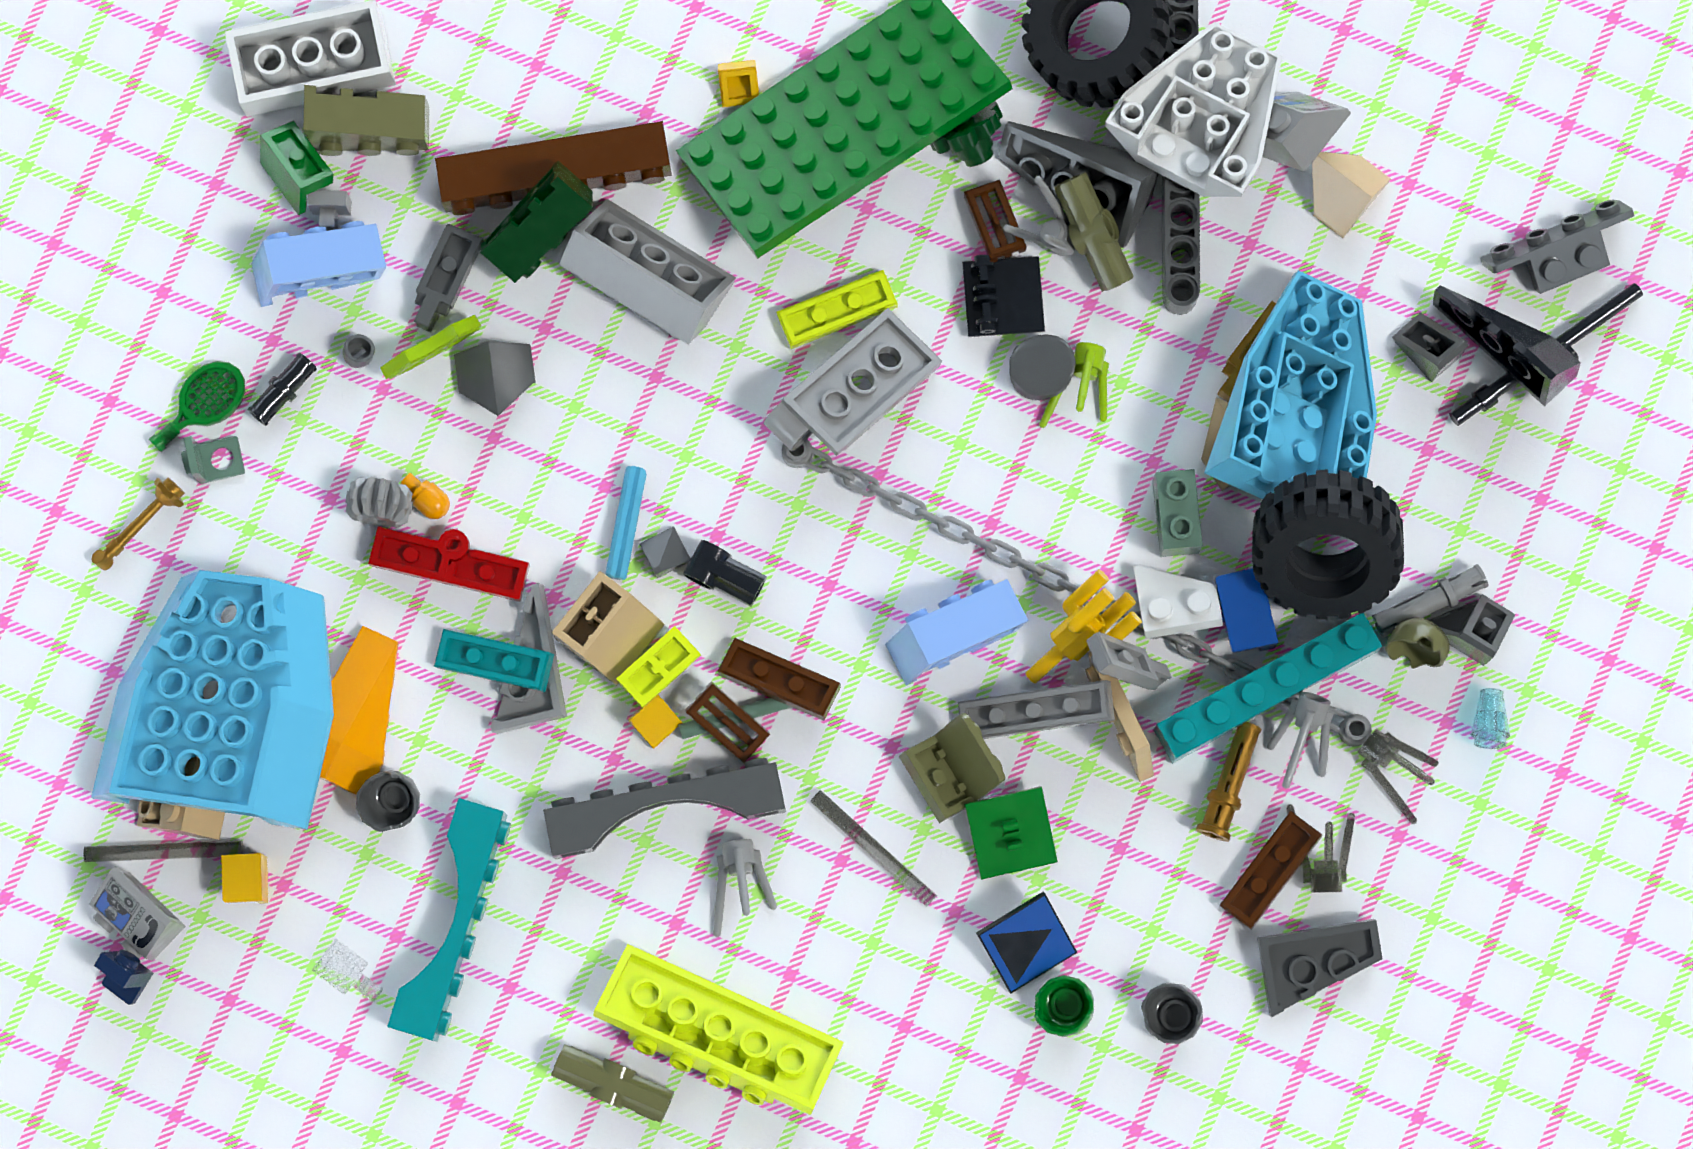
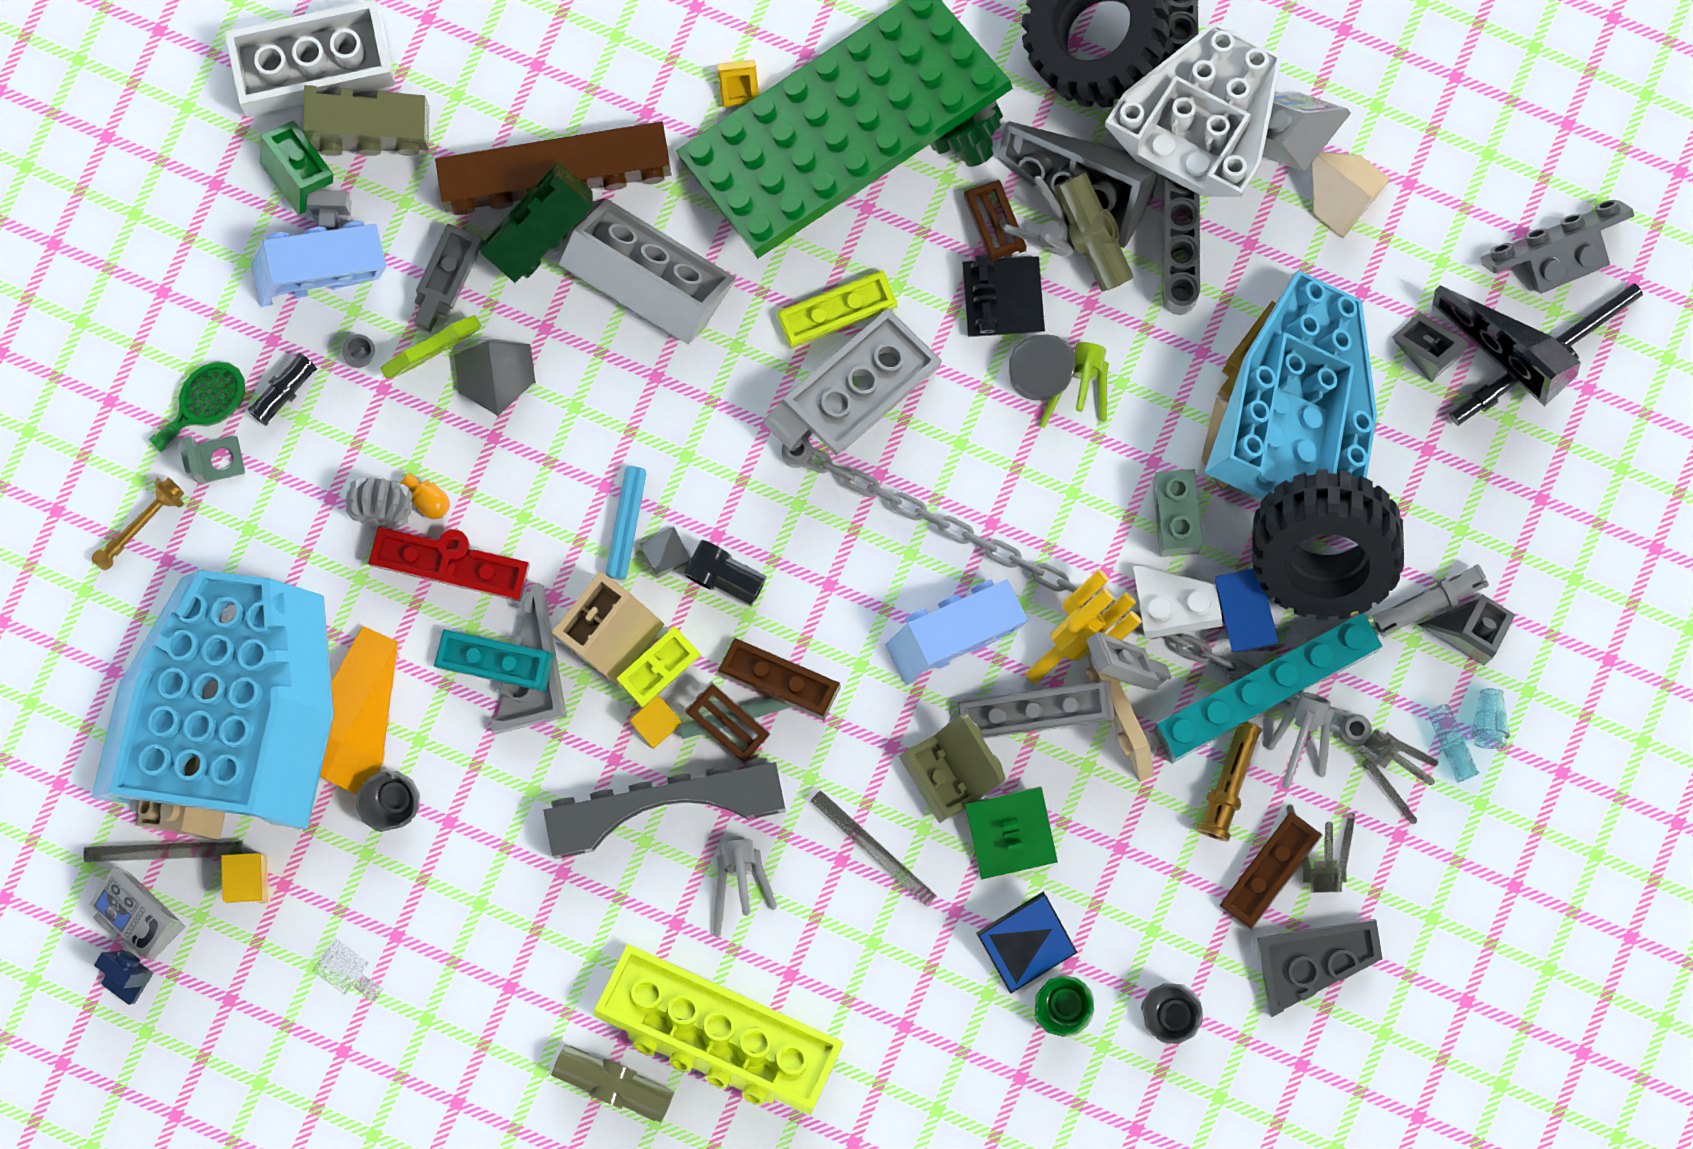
(424, 1001): teal arch -> none
(1419, 642): olive hair -> none
(1452, 742): none -> clear light blue axle

